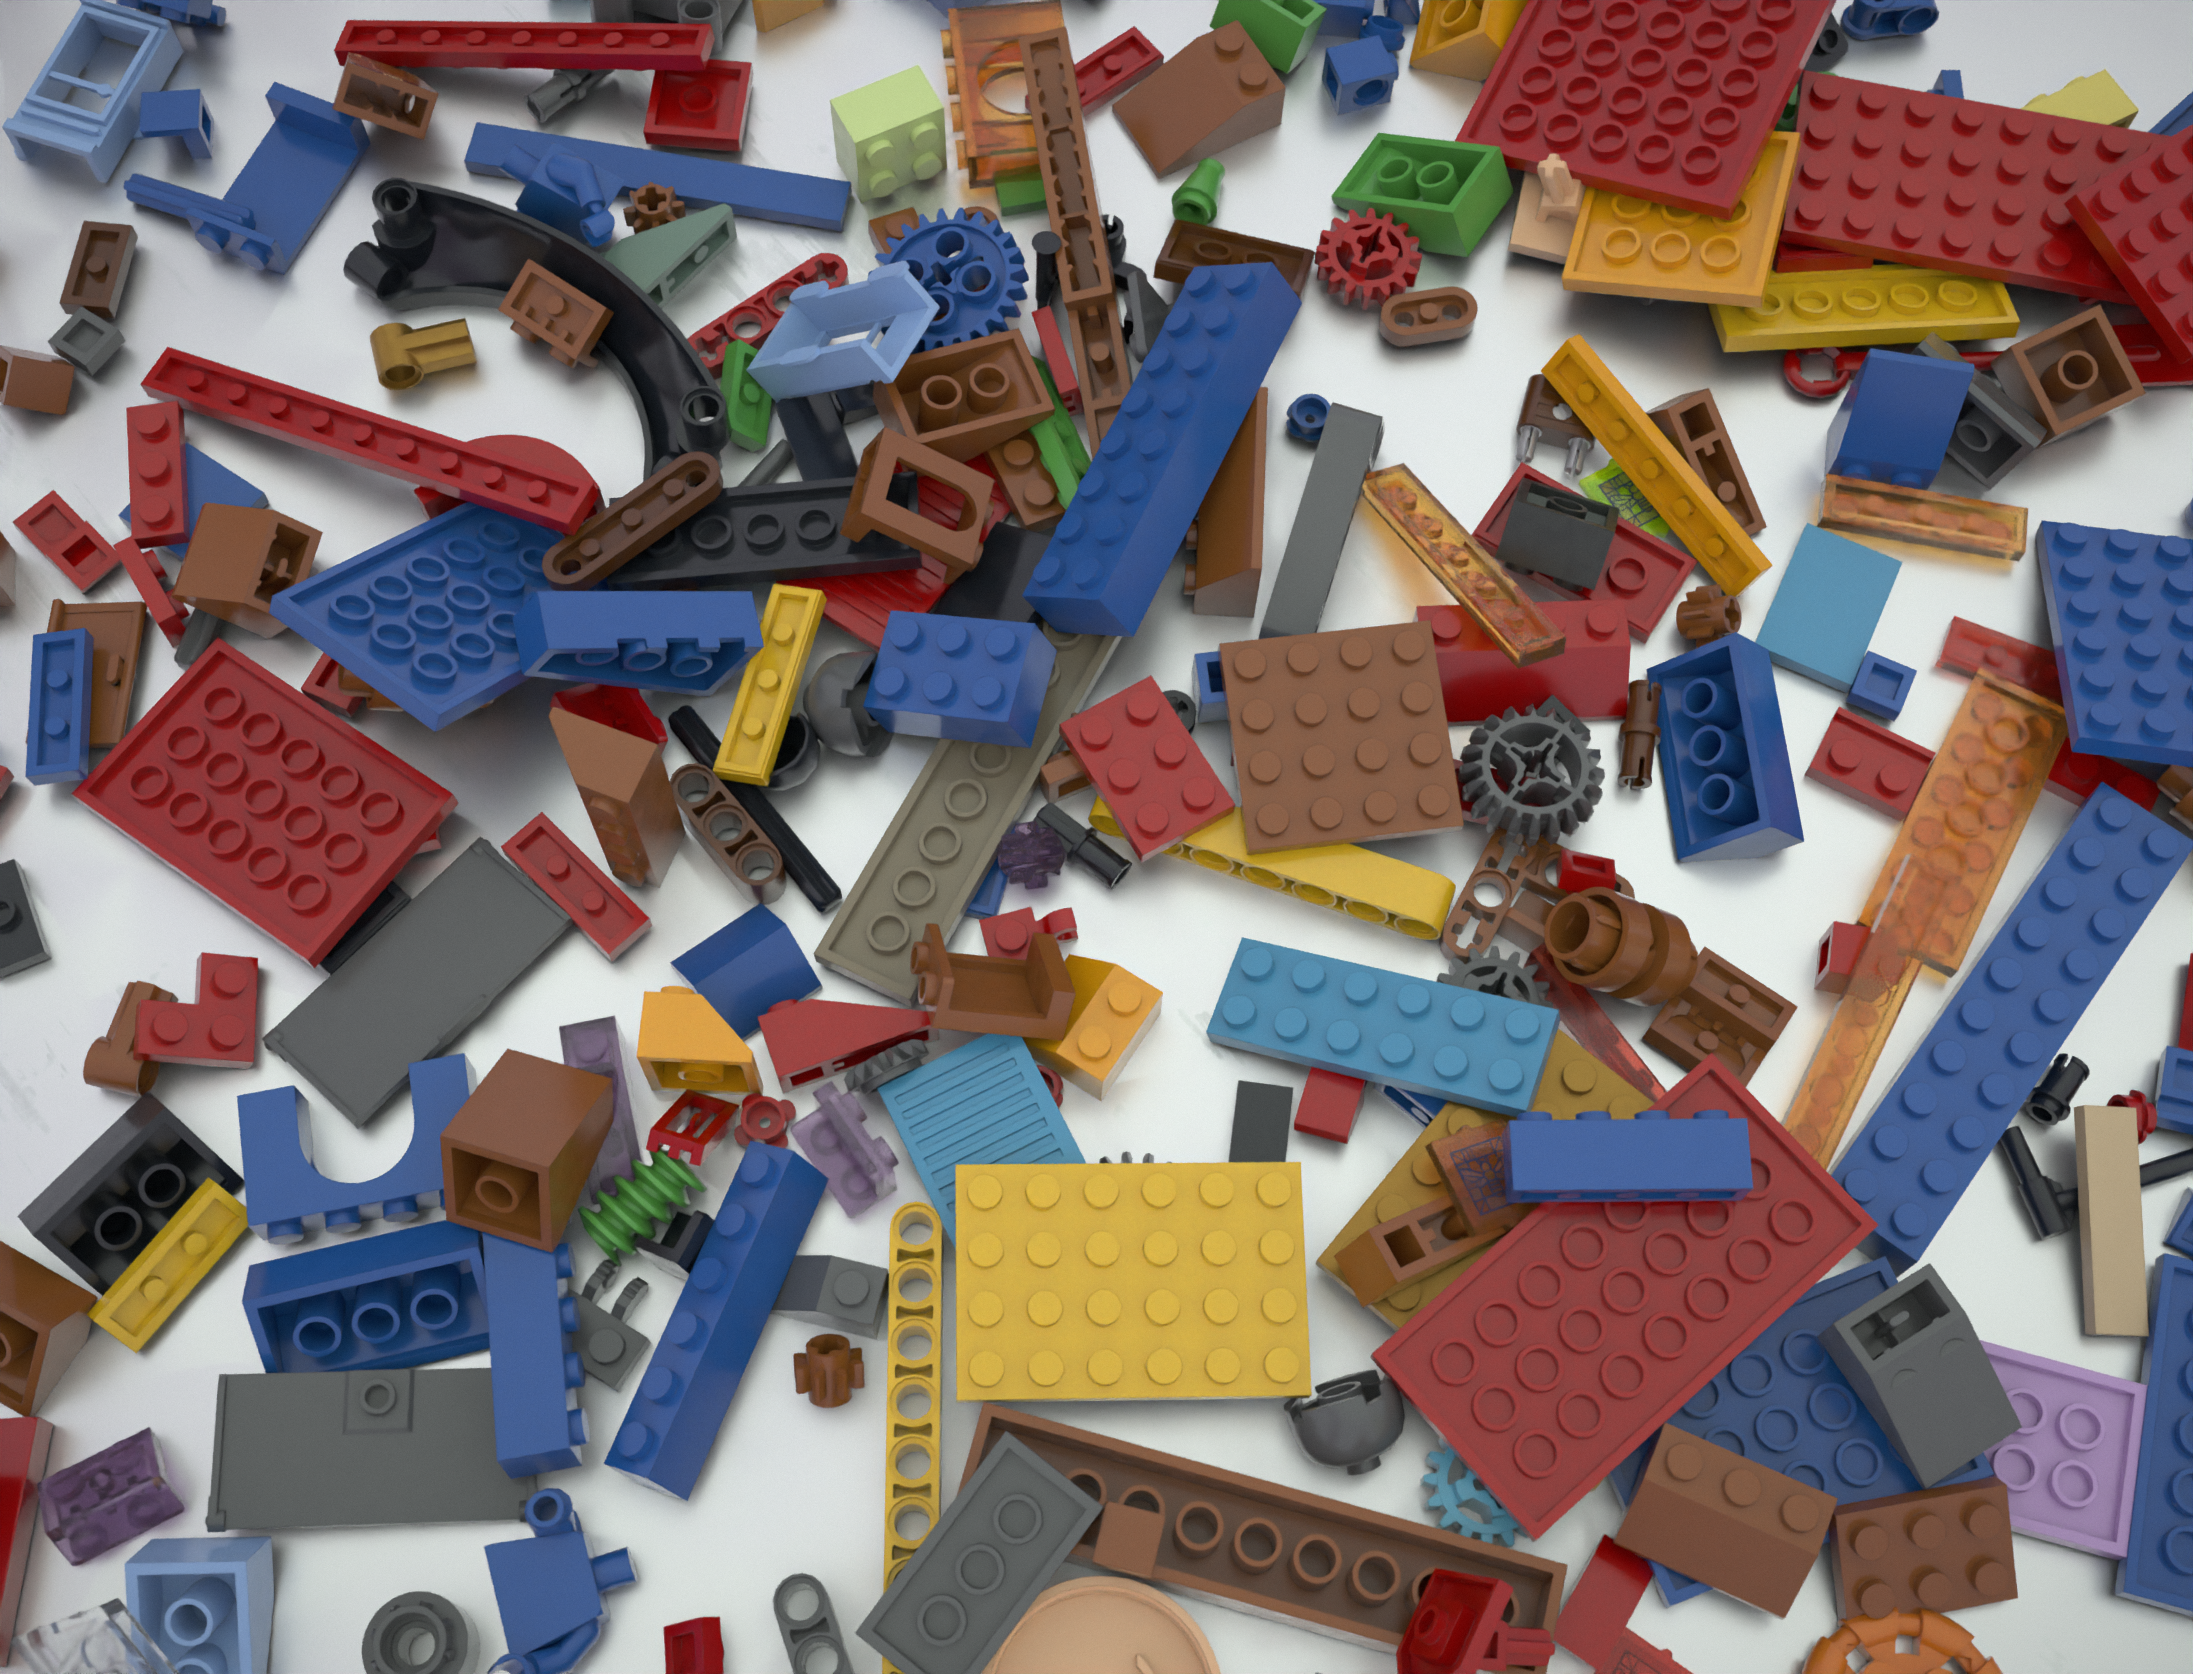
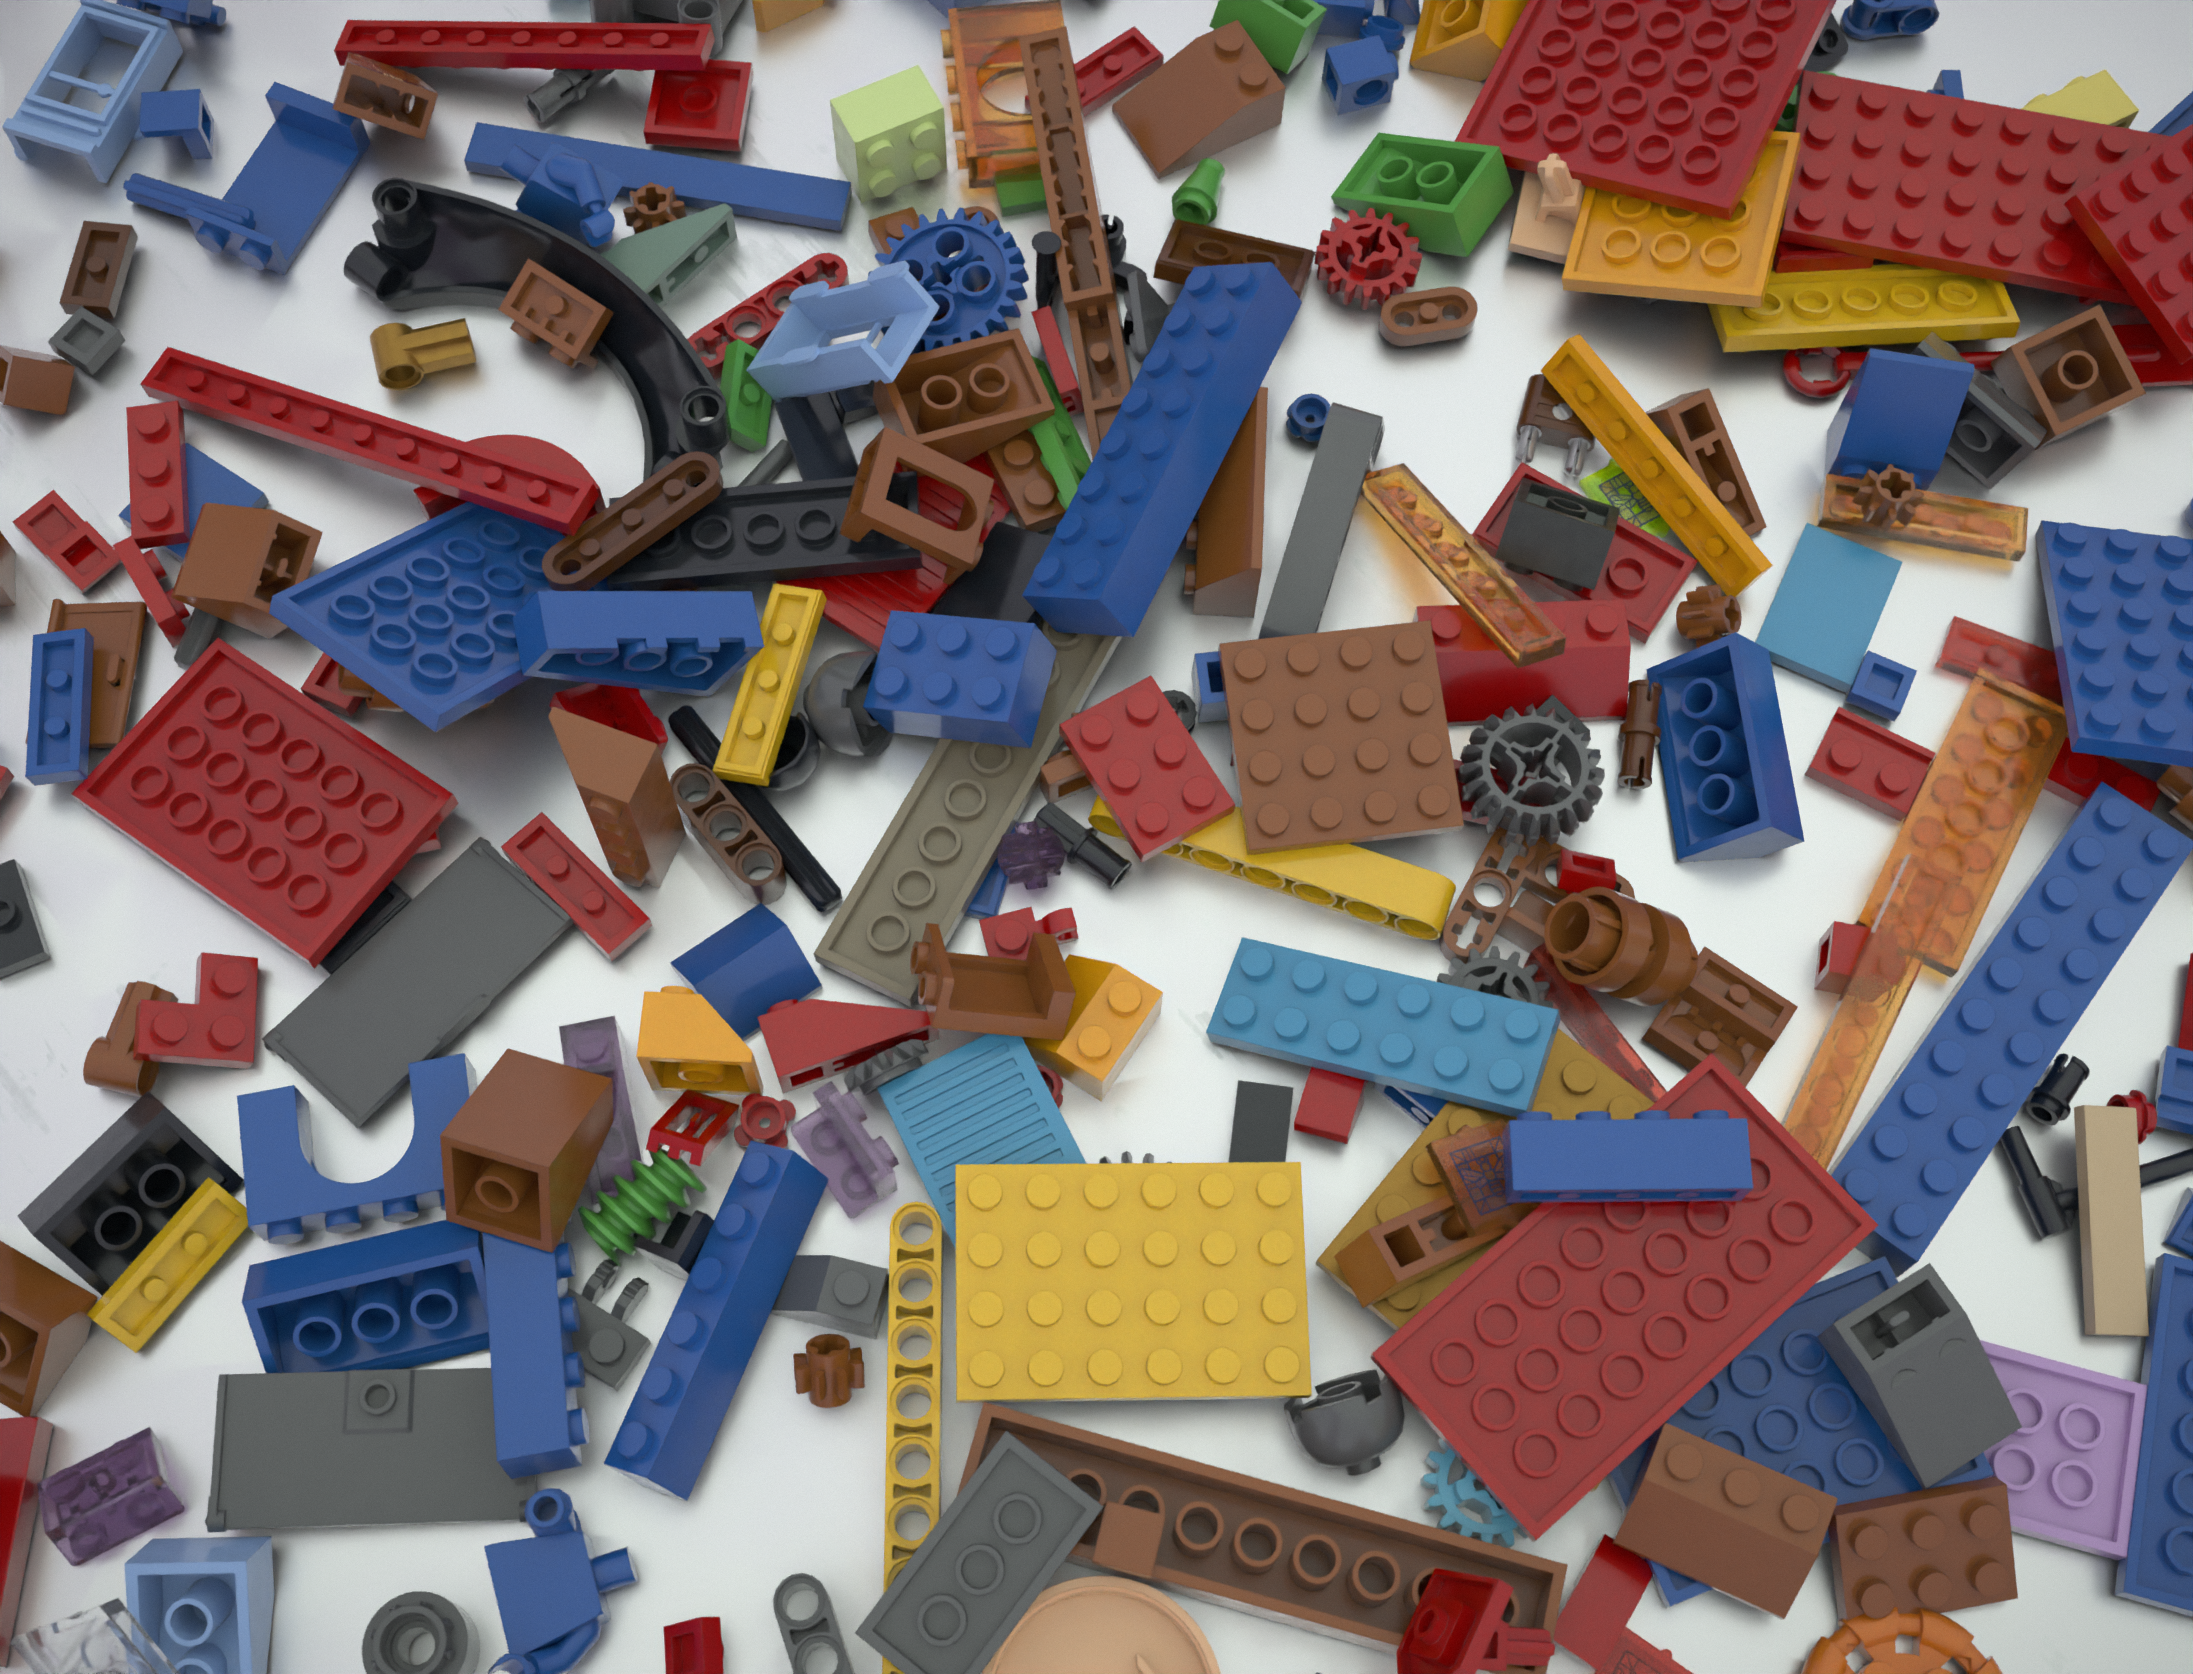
(1888, 497): none -> dark orange gear

